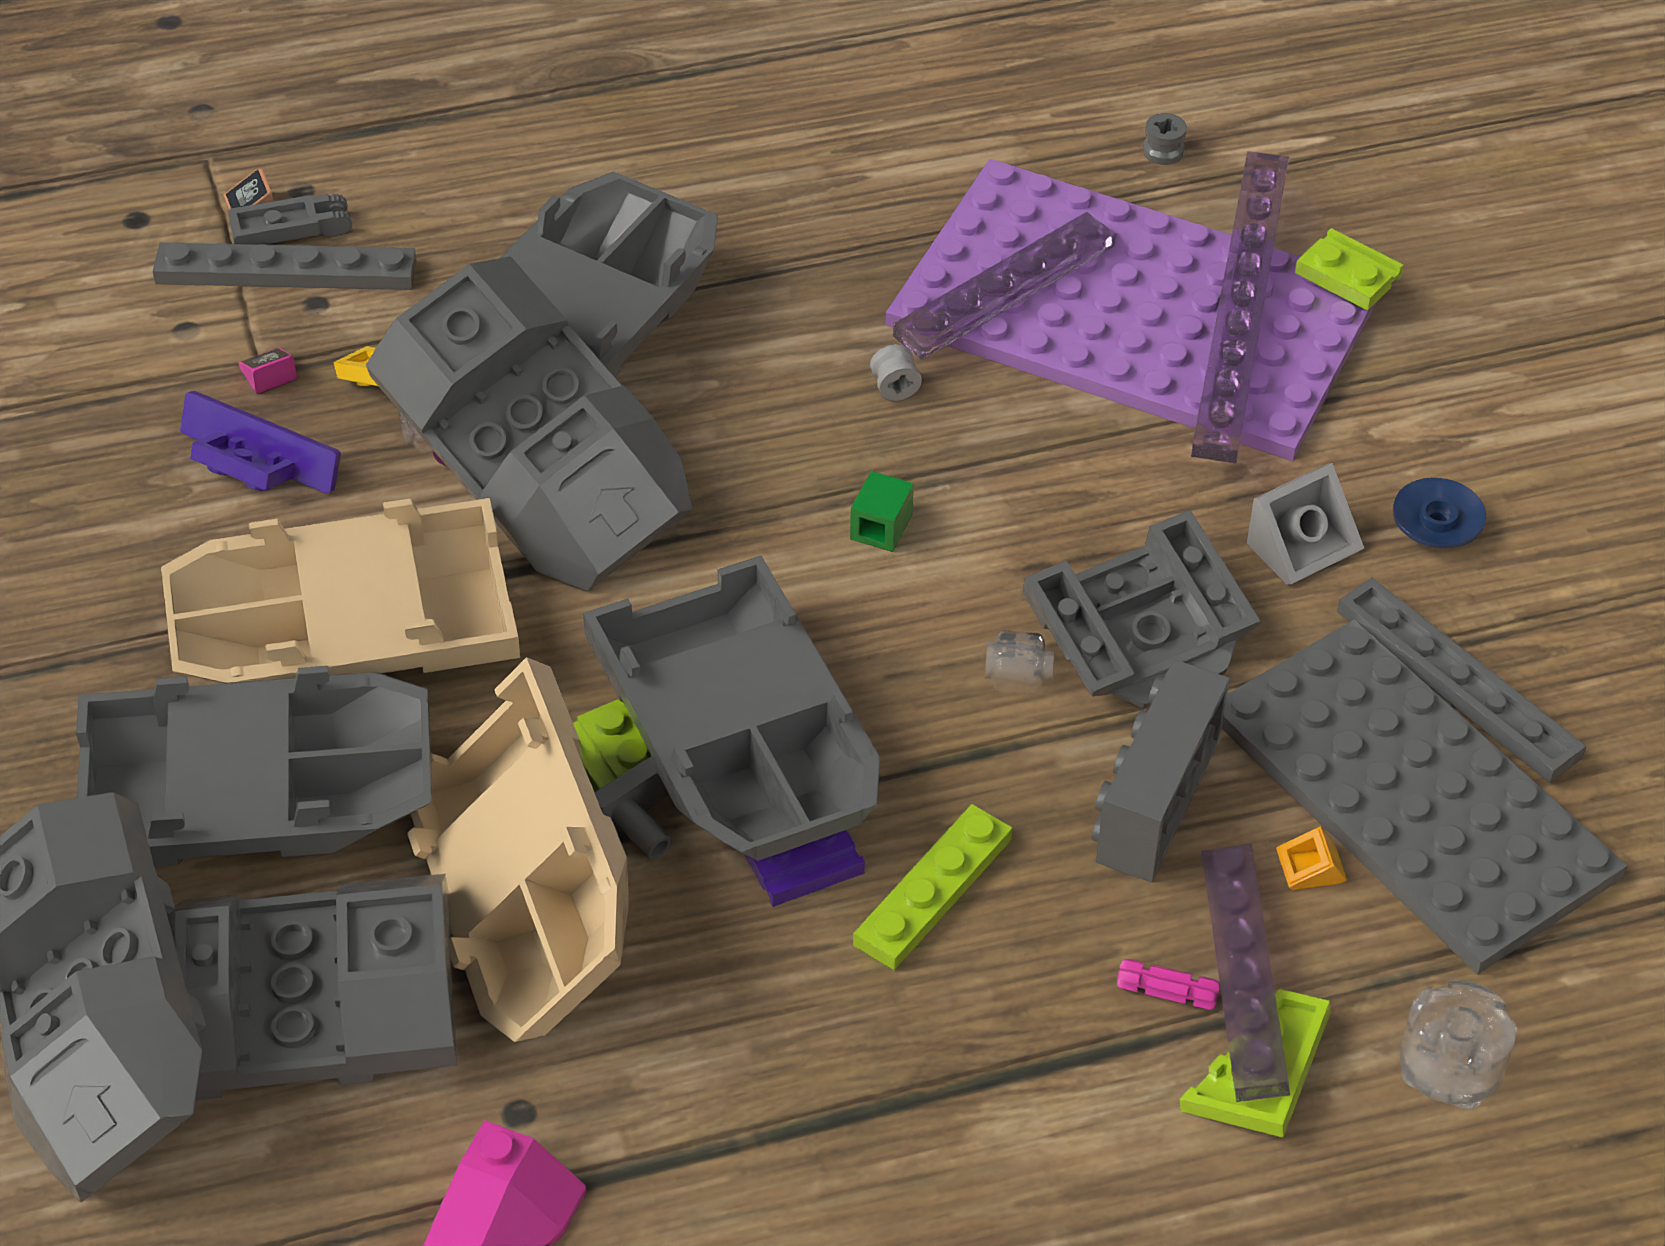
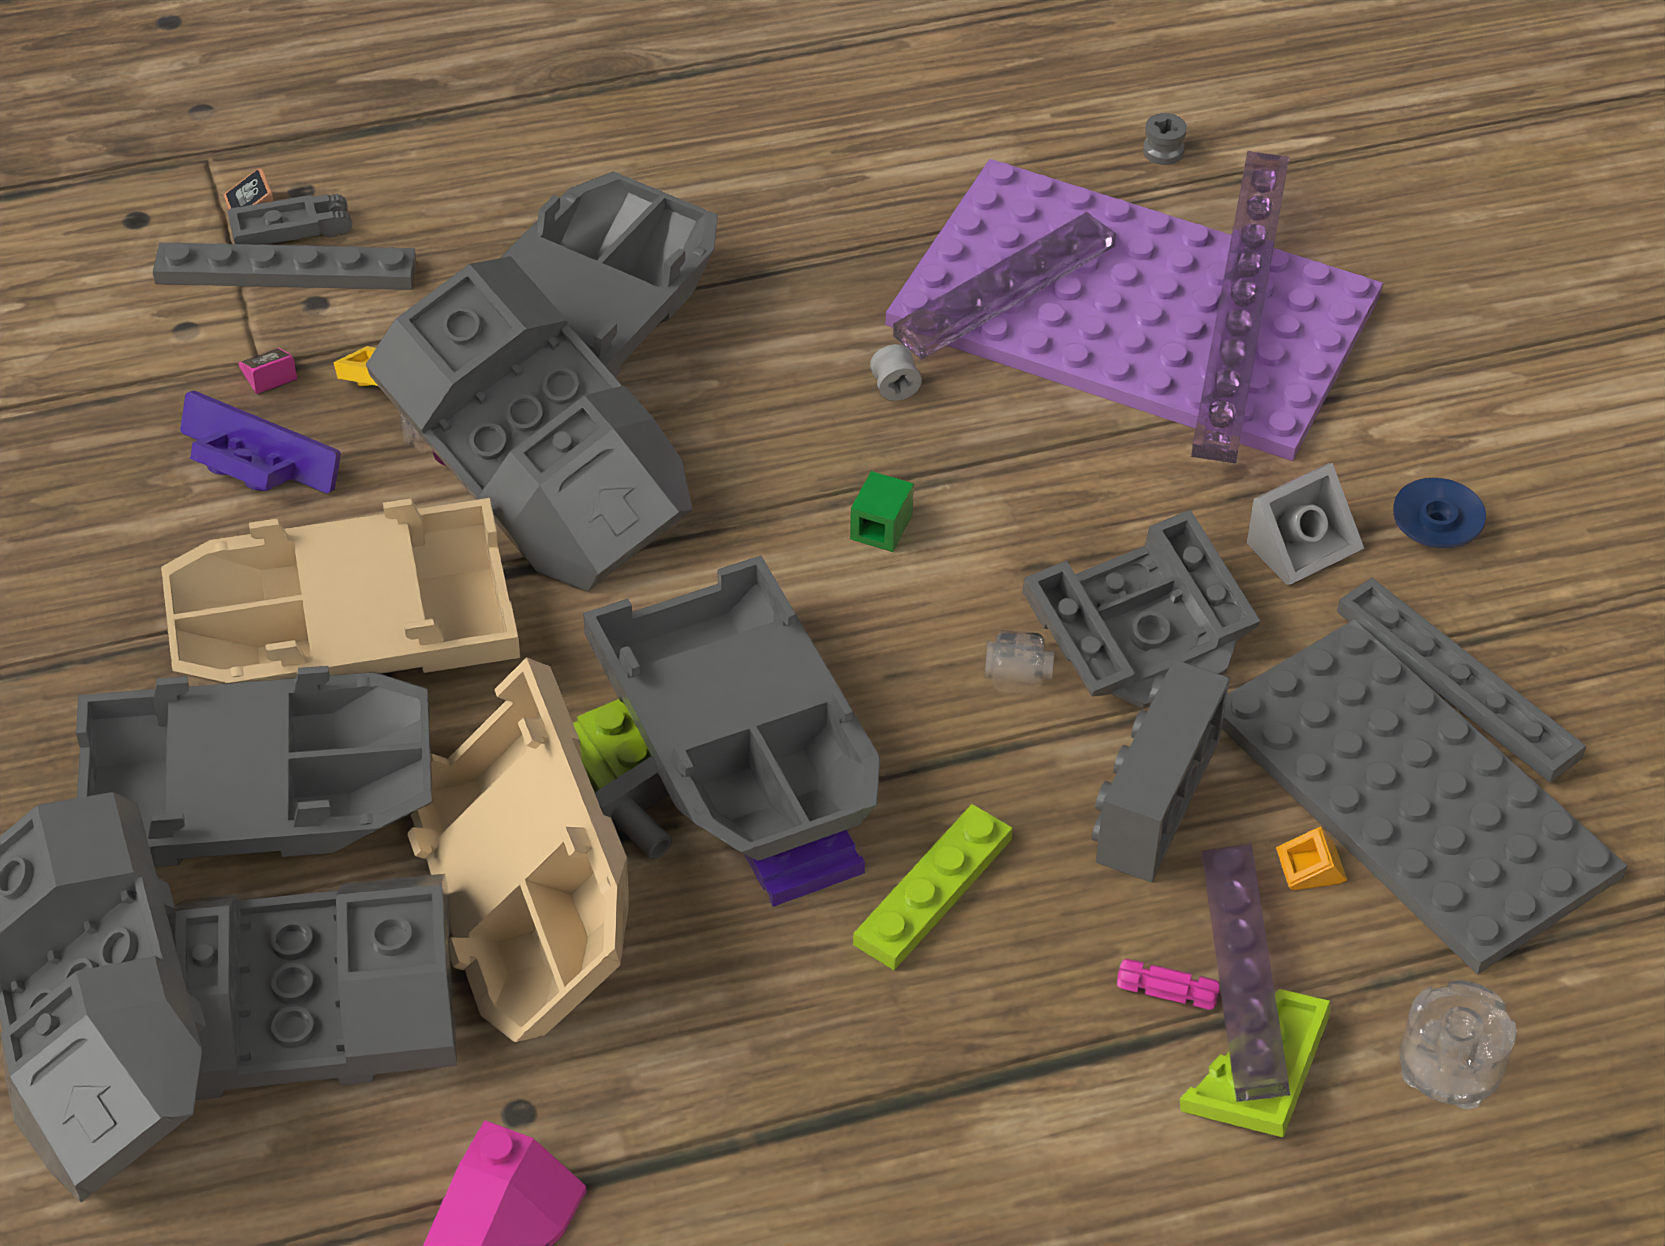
(1349, 269): lime plate -> none

